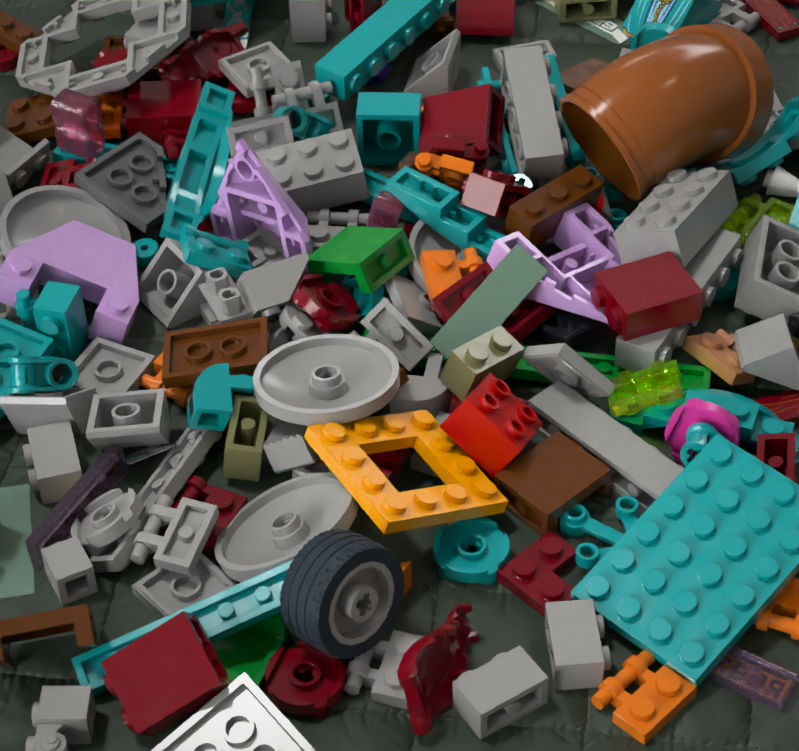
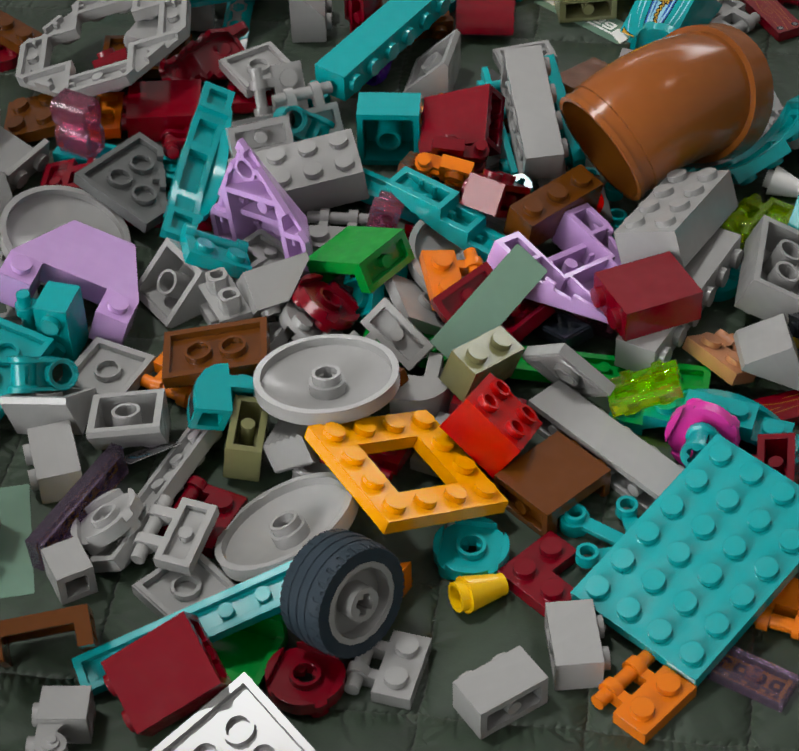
(145, 251): teal piece -> none
(433, 665): dark red animal -> none
(476, 591): none -> yellow cone

